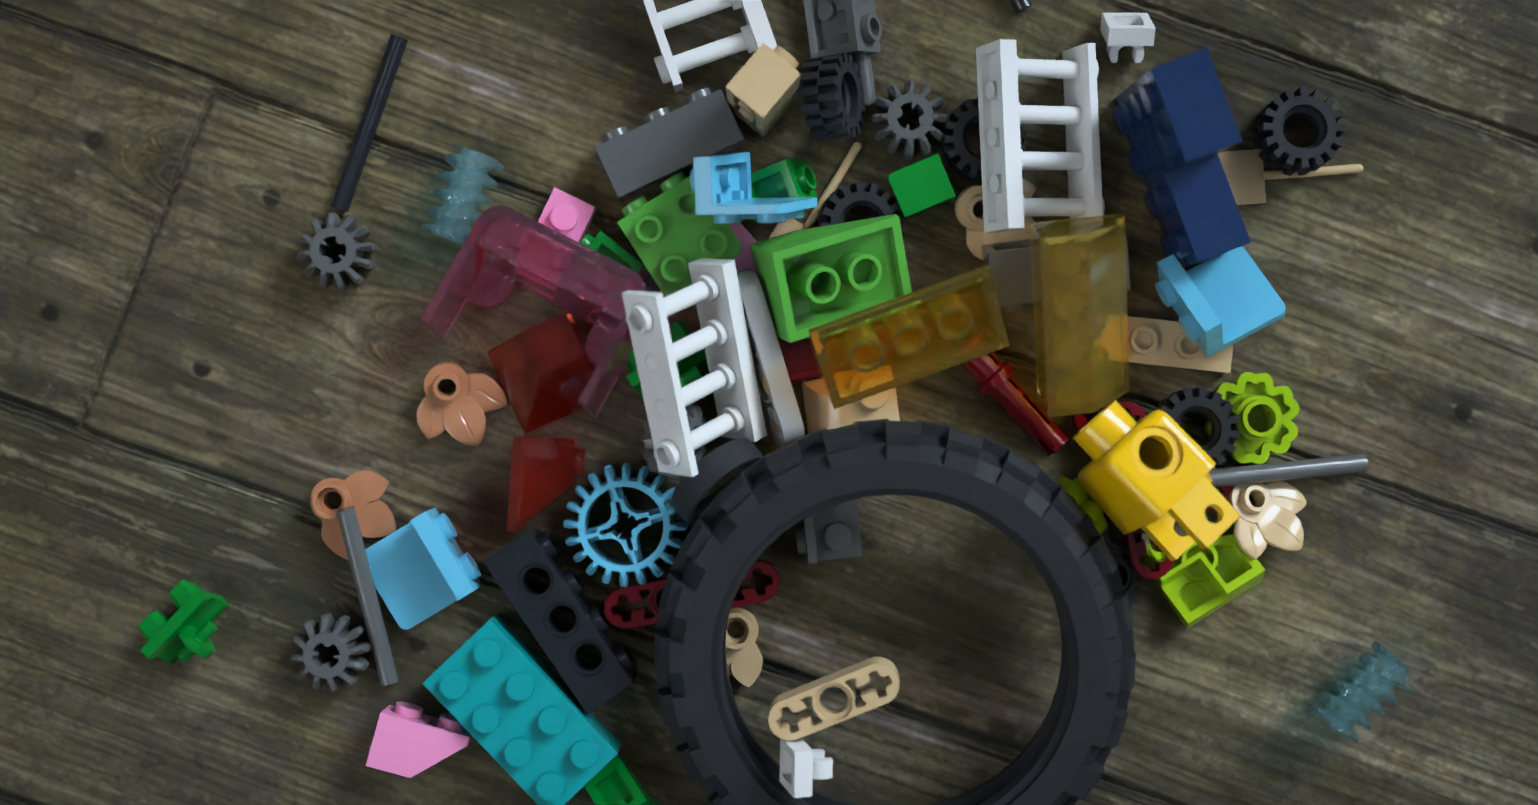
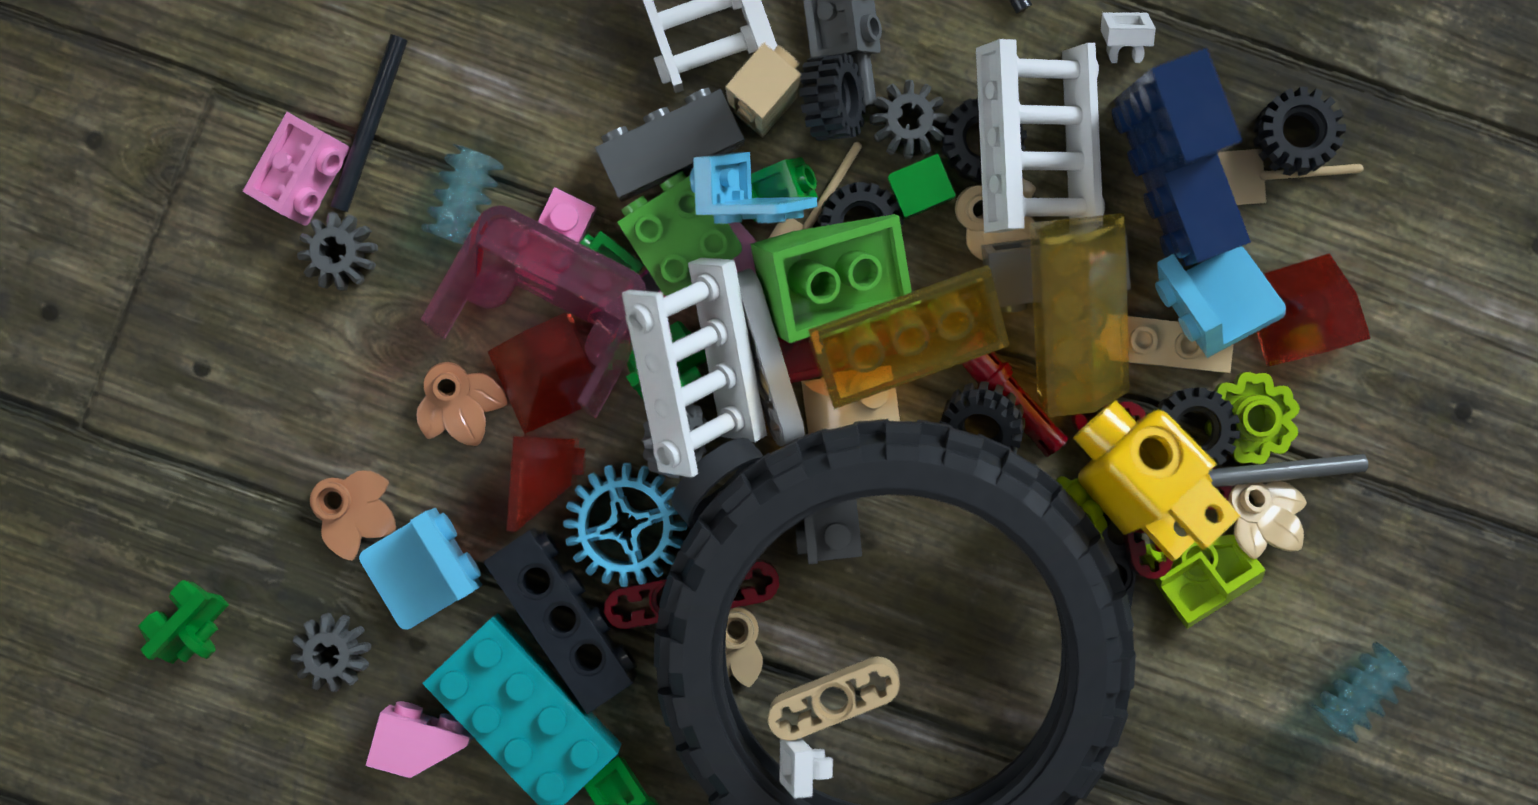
(296, 169): none -> bright pink bracket
(367, 595): dark grey bar -> none
(991, 404): none -> black tyre
(1319, 314): none -> clear red slope

